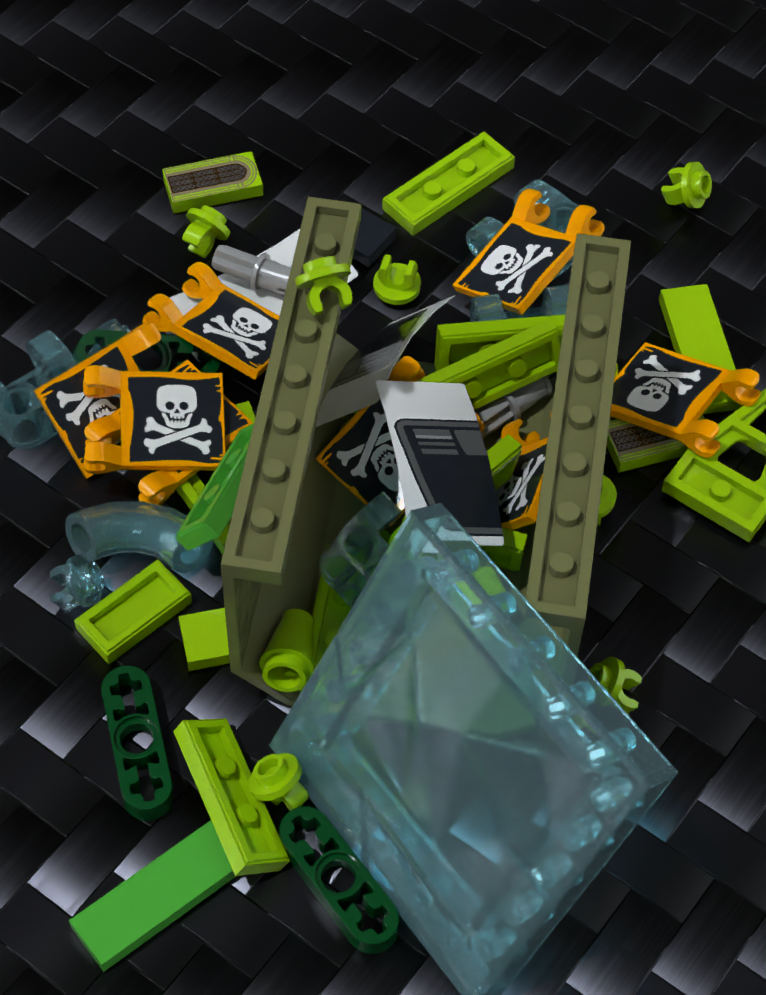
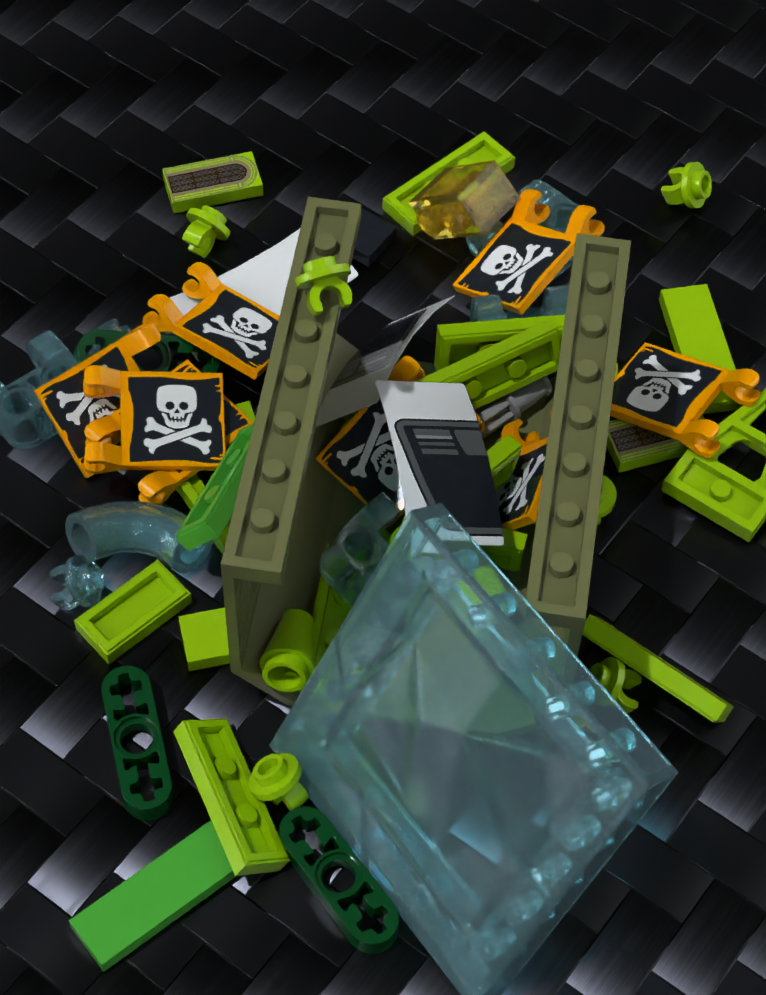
(259, 271): light grey axle -> none
(397, 282): lime plate -> none
(464, 200): none -> clear yellow brick
(656, 669): none -> lime tile

